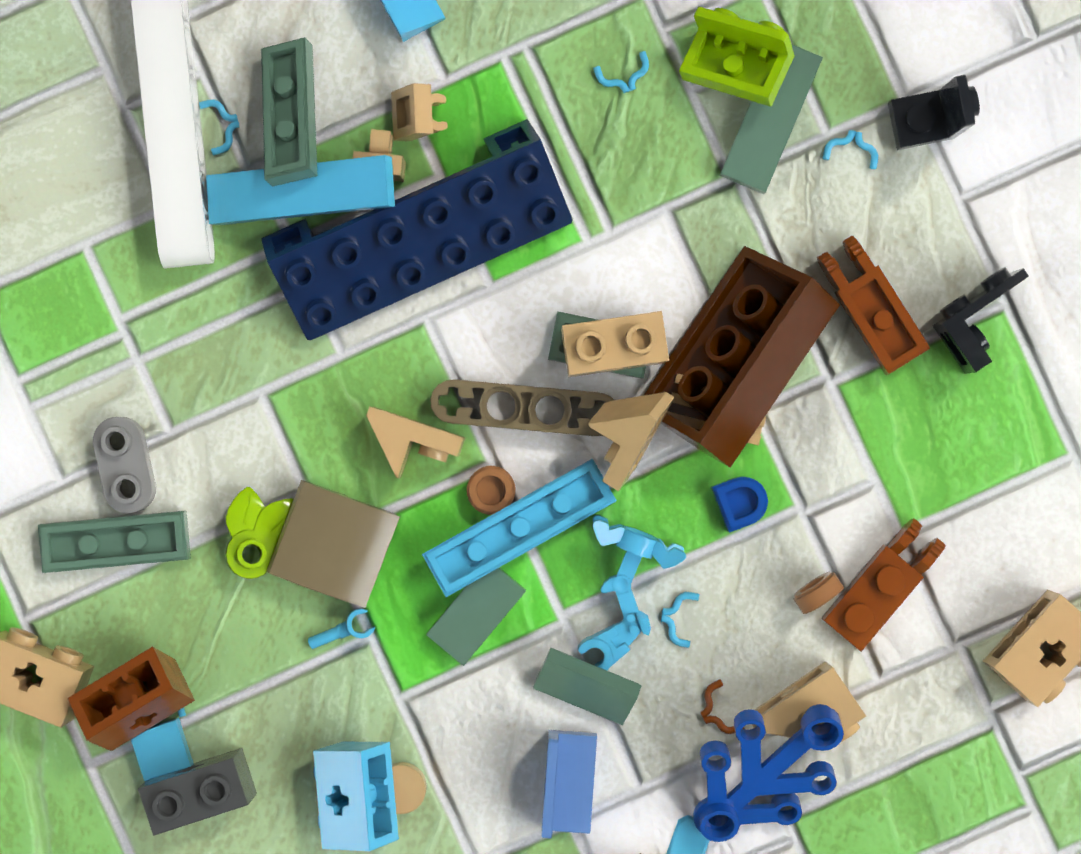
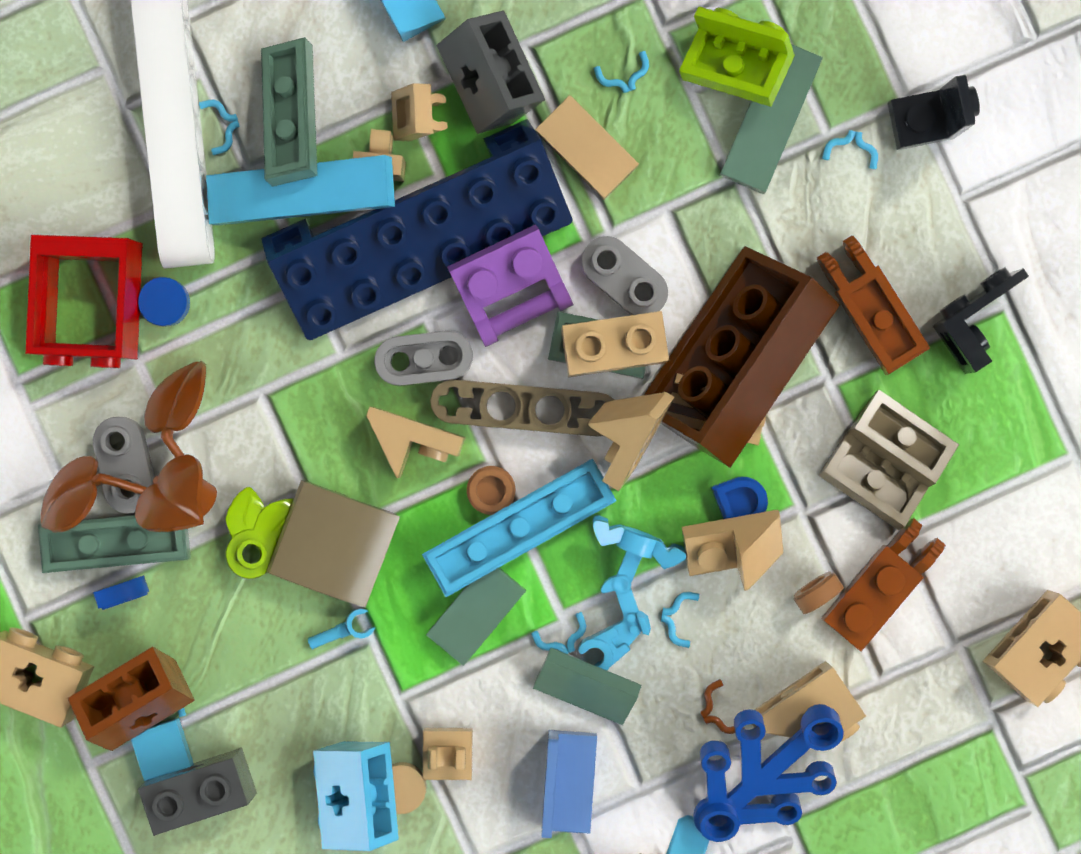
(43, 298): none -> red window
(121, 593): none -> blue tile
(164, 301): none -> blue tile
(177, 495): none -> dark orange plant
(423, 358): none -> light grey plate
(447, 753): none -> tan tile
(490, 71): none -> dark grey brick
(504, 271): none -> medium lavender plate
(559, 646): none -> medium azure piece
(586, 147): none -> tan tile
(624, 276): none -> light grey plate
(739, 542): none -> tan slope
(888, 460): none -> dark tan slope

